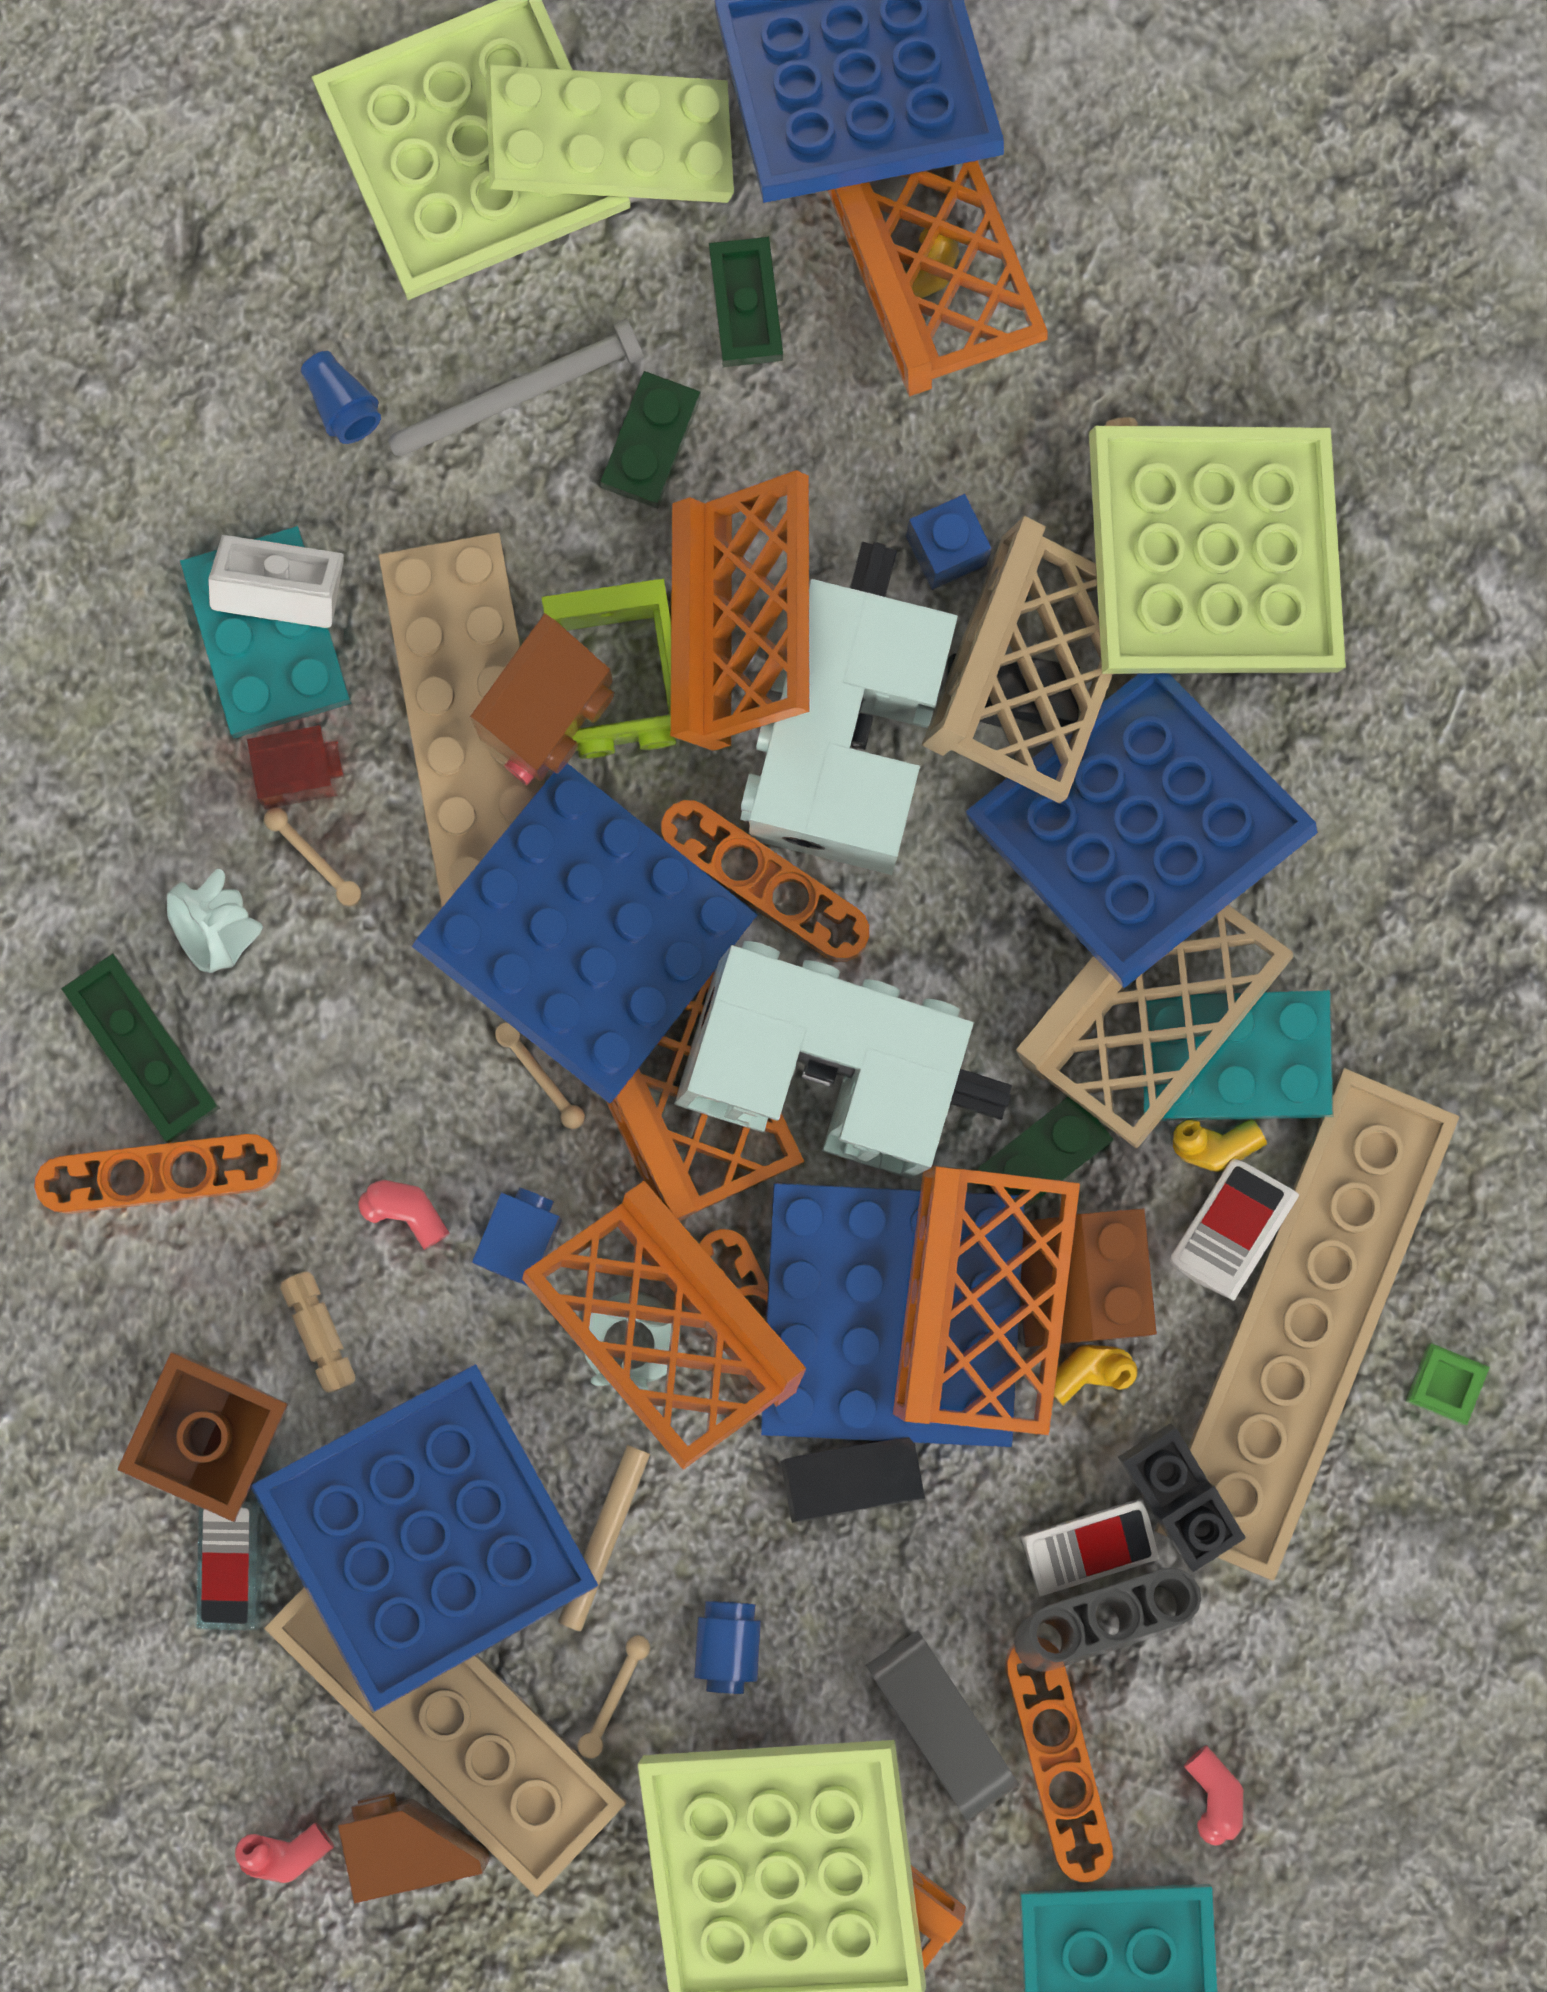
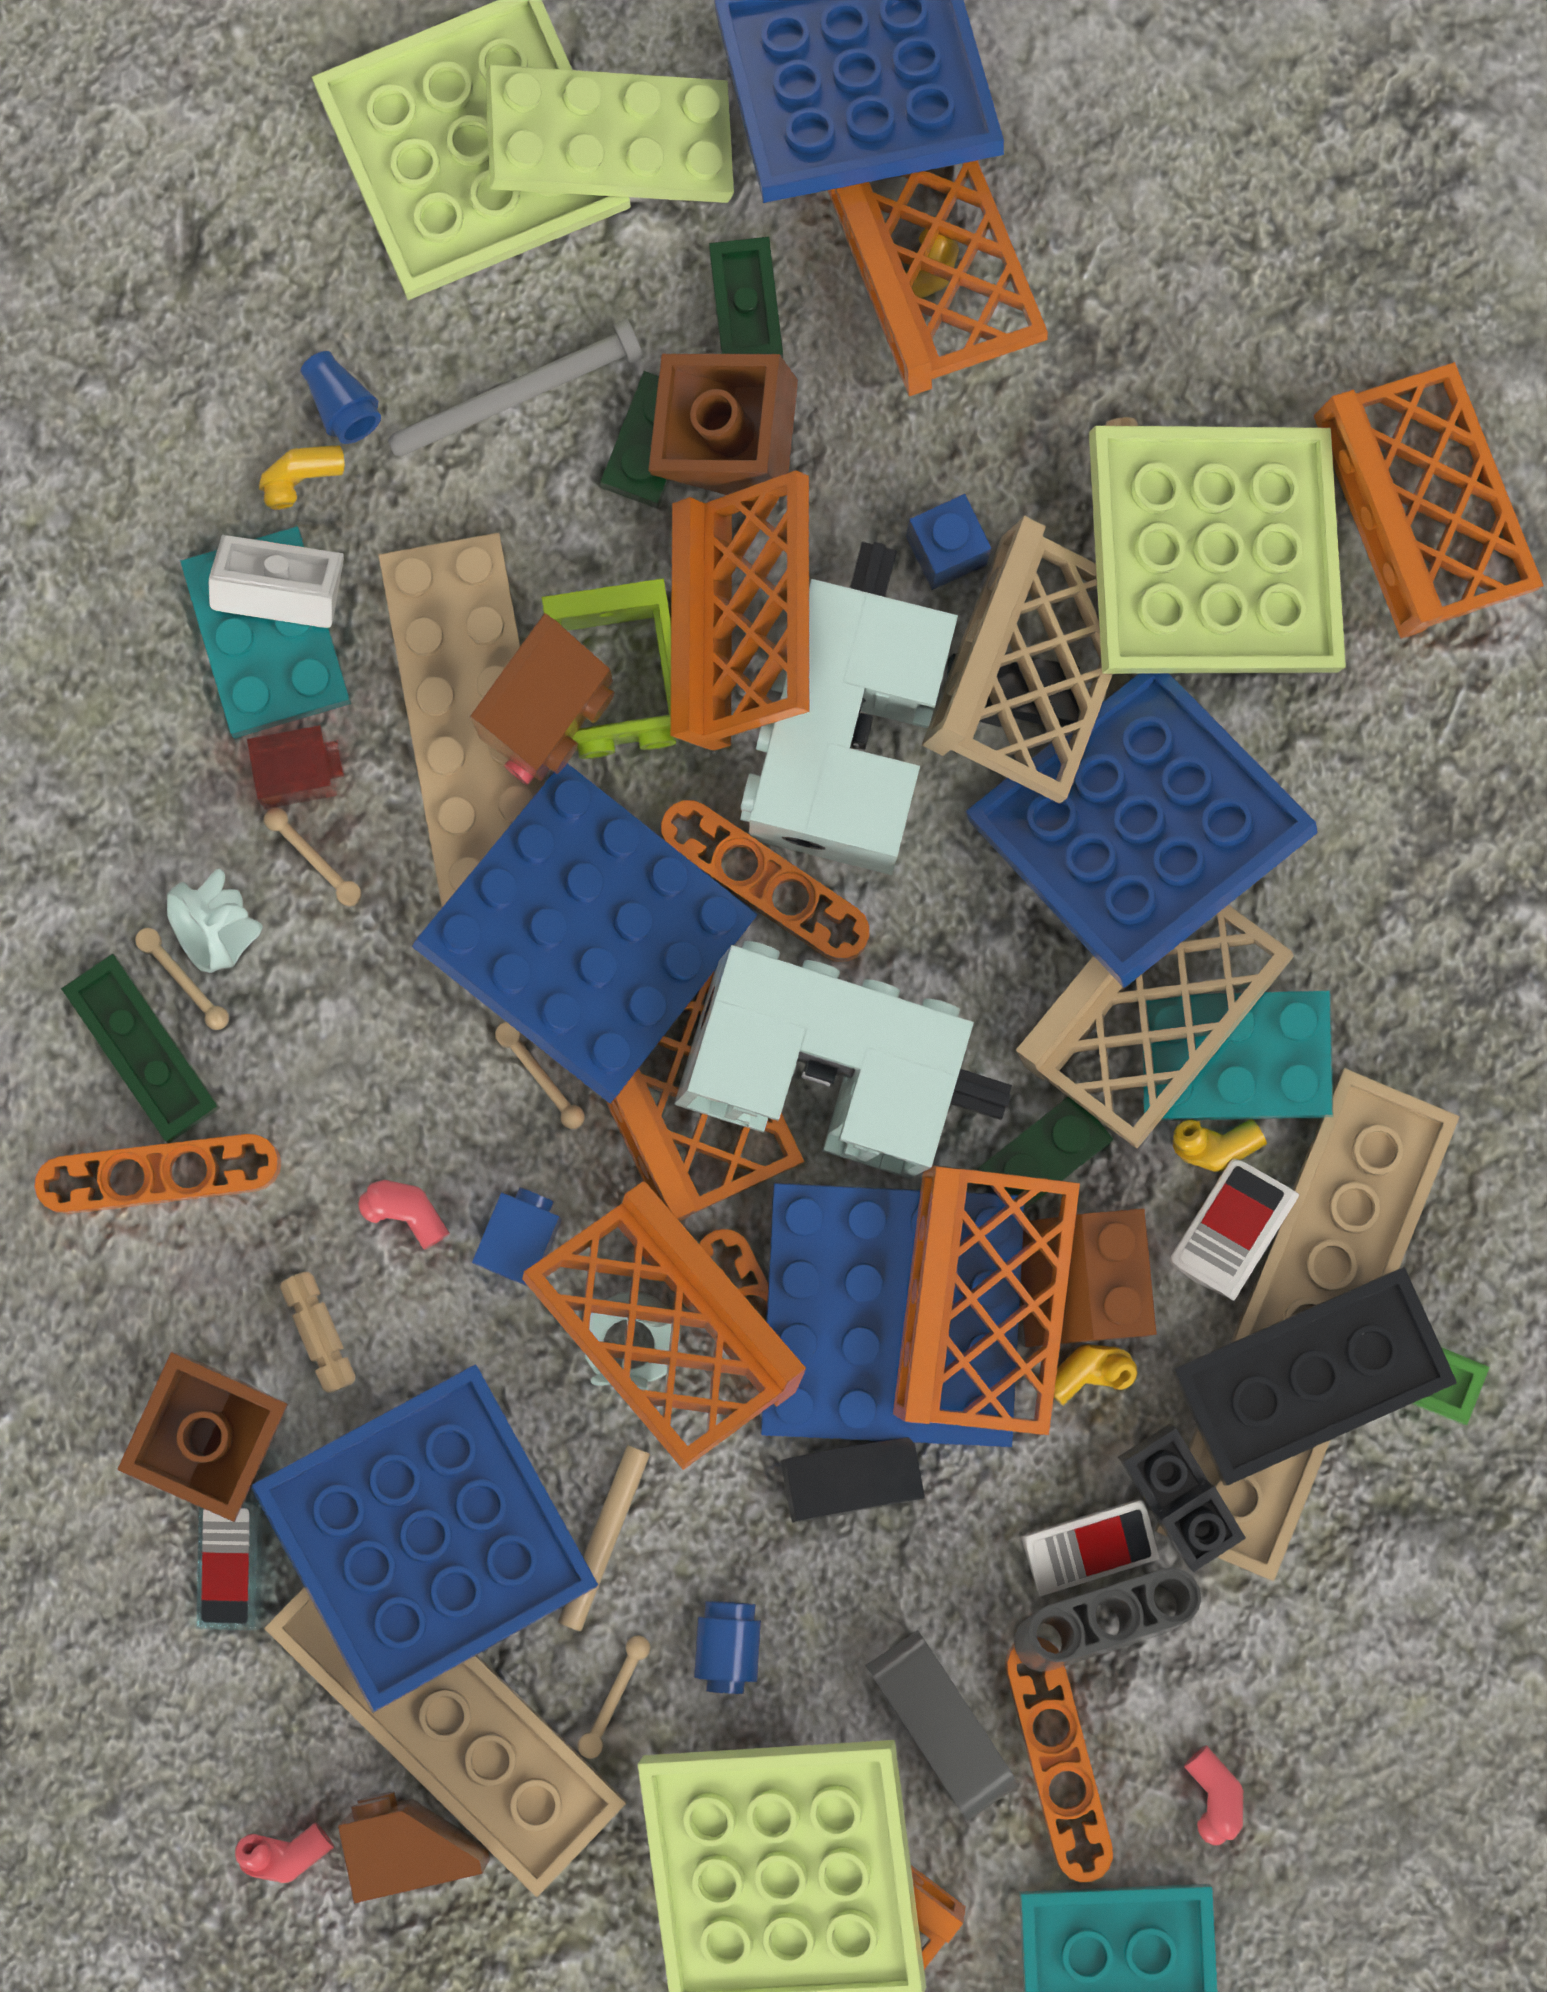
(150, 943): none -> tan hinge
(294, 467): none -> yellow arm
(723, 420): none -> dark orange slope
(1314, 1376): none -> black plate
(1379, 509): none -> orange fence

